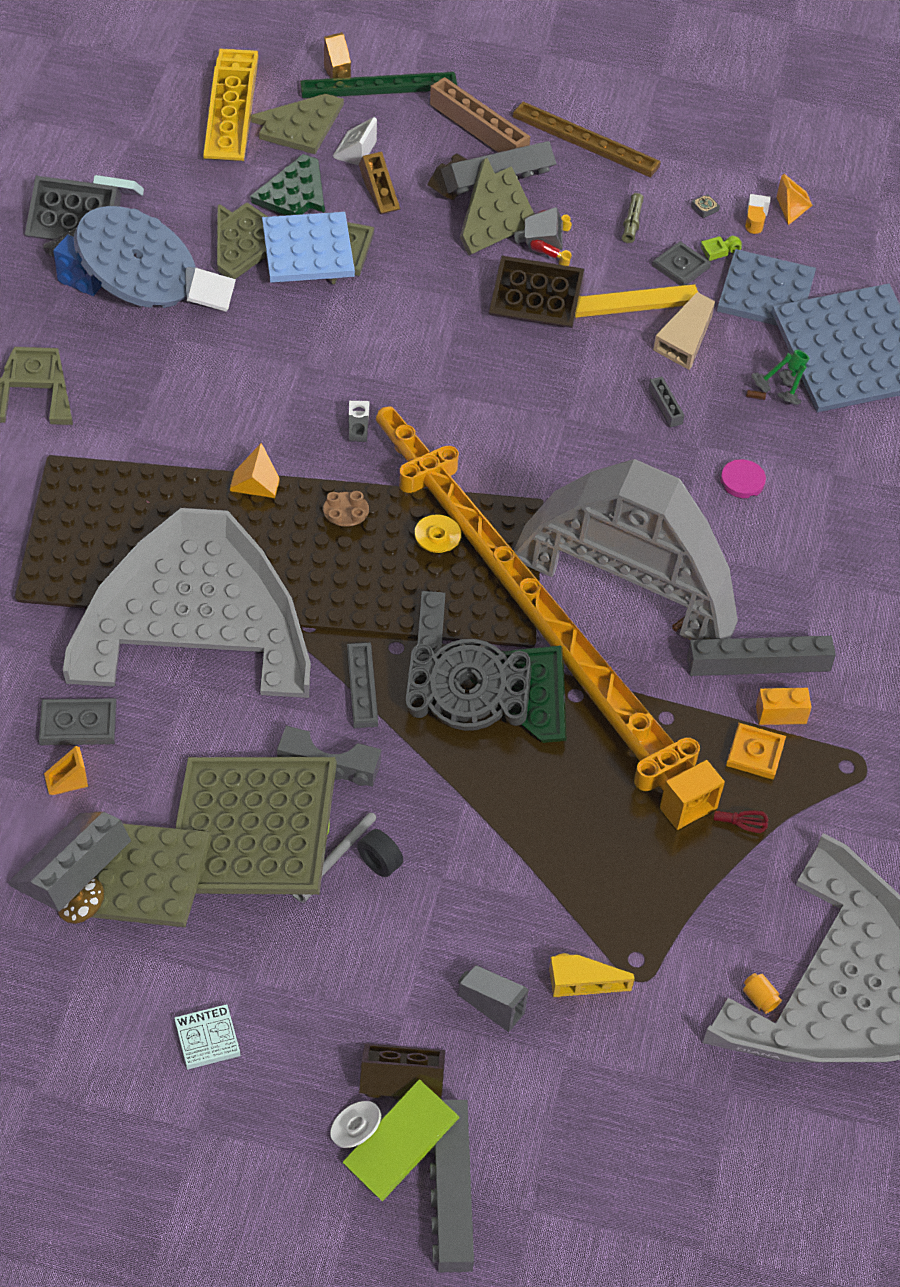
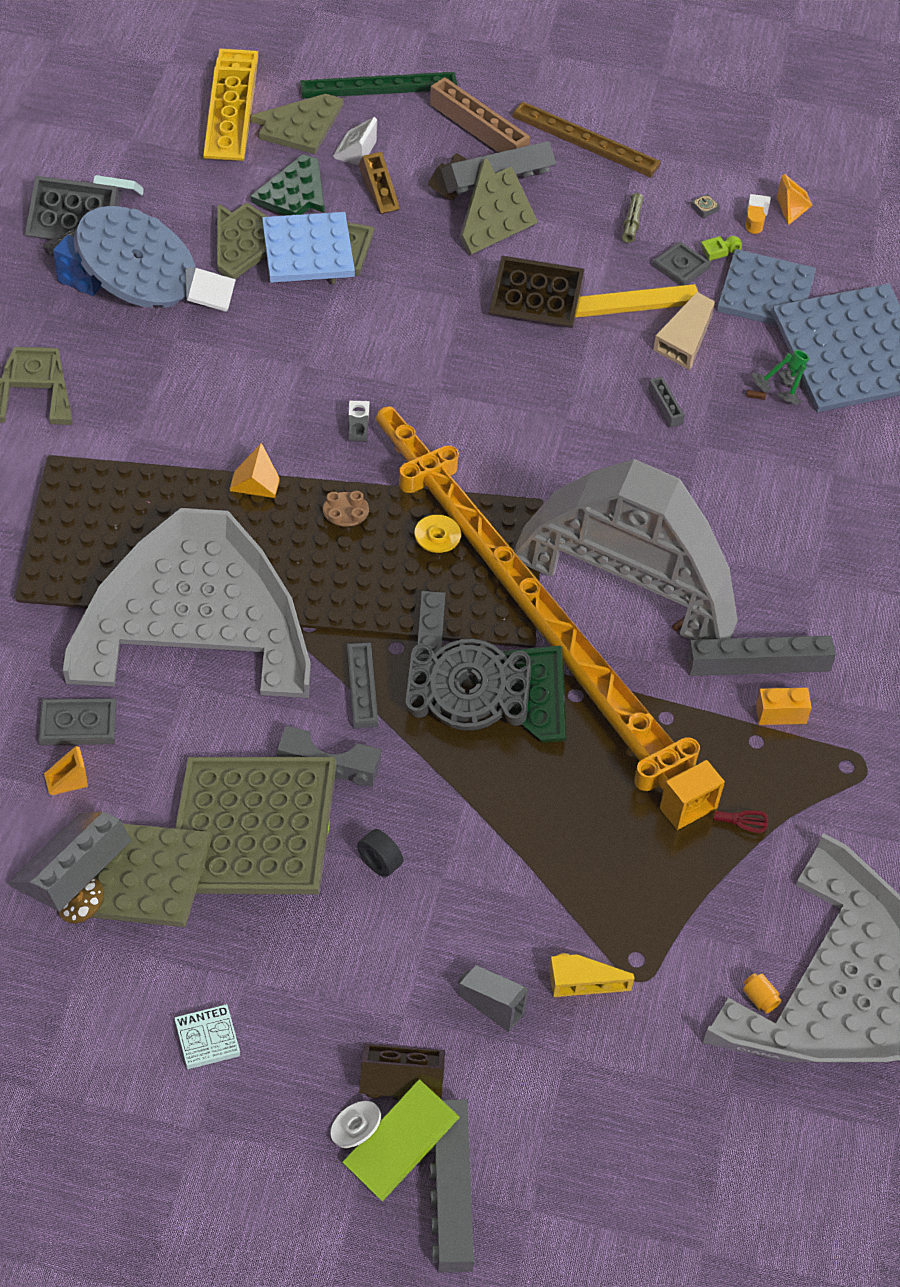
(336, 56): slope -> none
(346, 843): light grey piece -> none
(545, 234): torso -> none
(743, 478): dark pink tile -> none
(756, 751): light orange tile -> none

